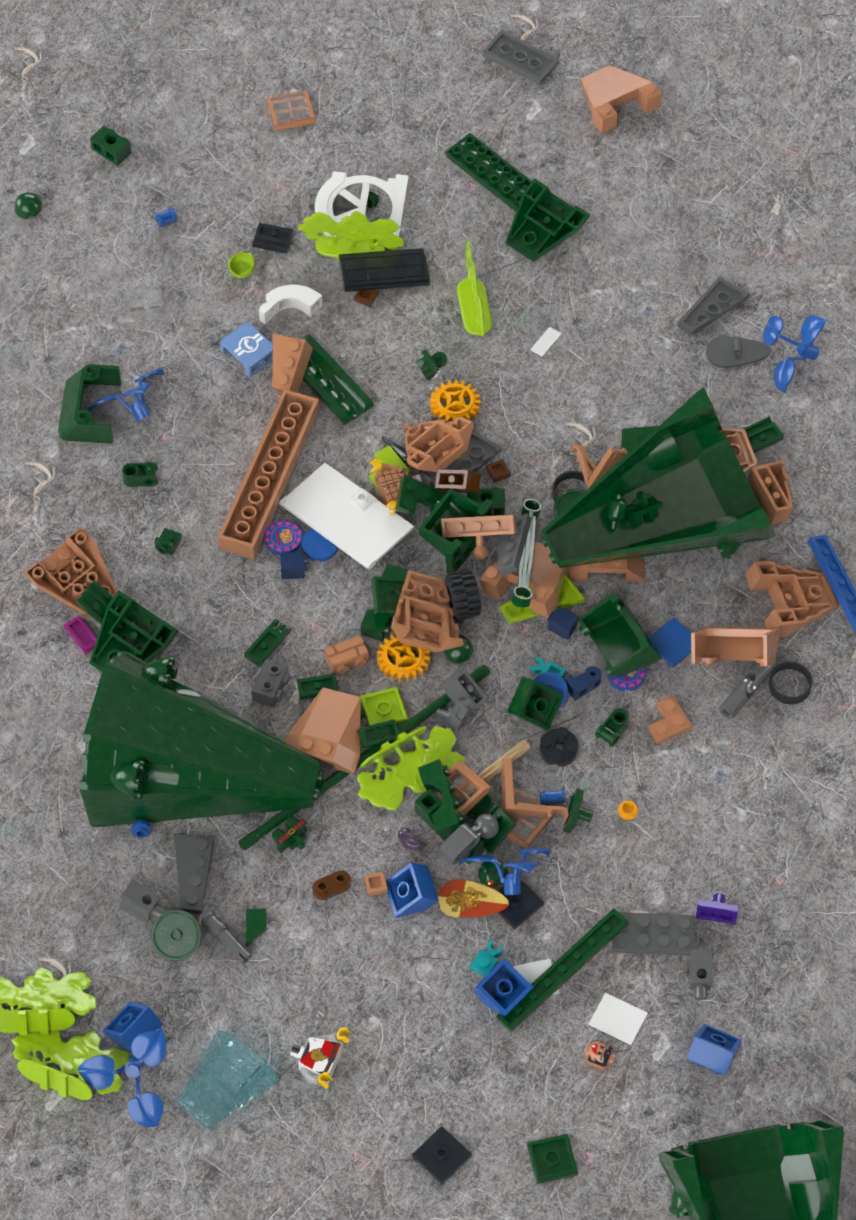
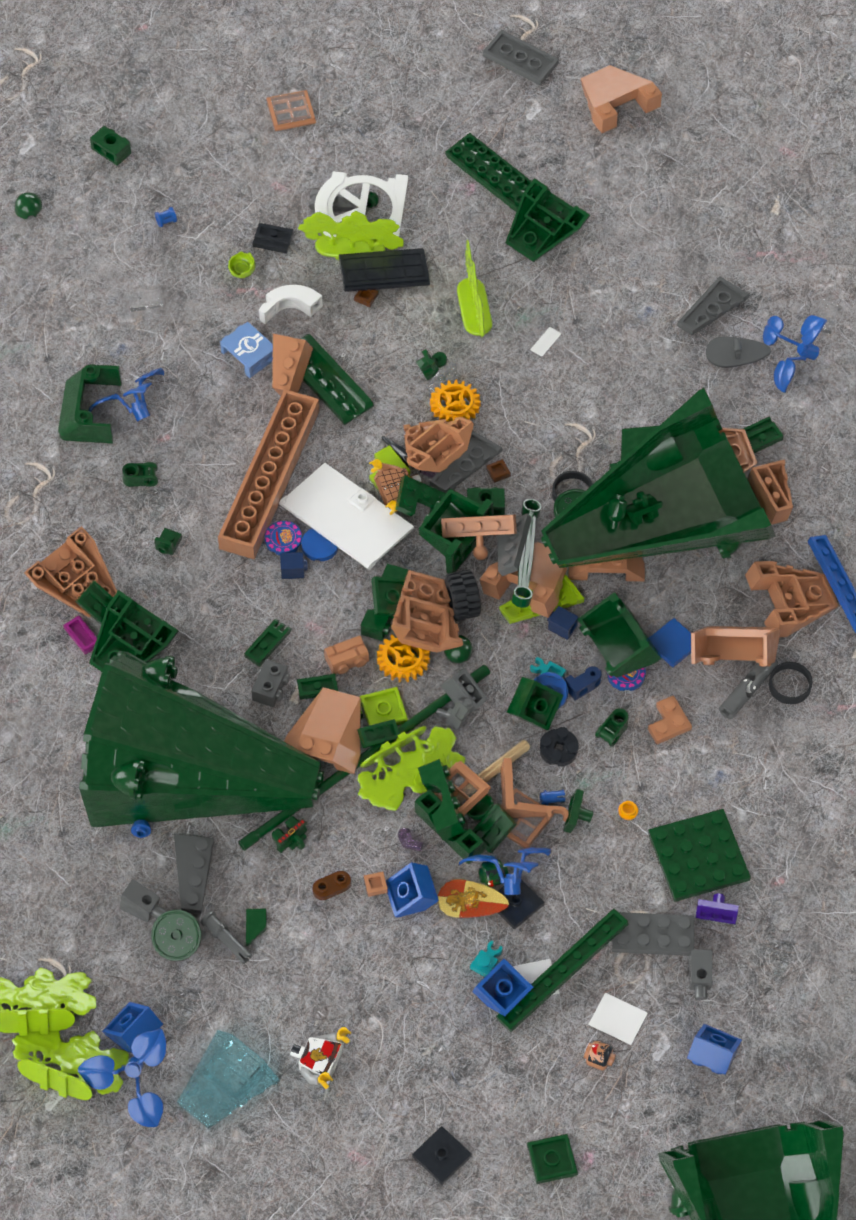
(458, 480): reddish brown brick -> none
(466, 838): dark grey beam -> none
(590, 471): nougat hinge -> none
(699, 855): none -> dark green plate

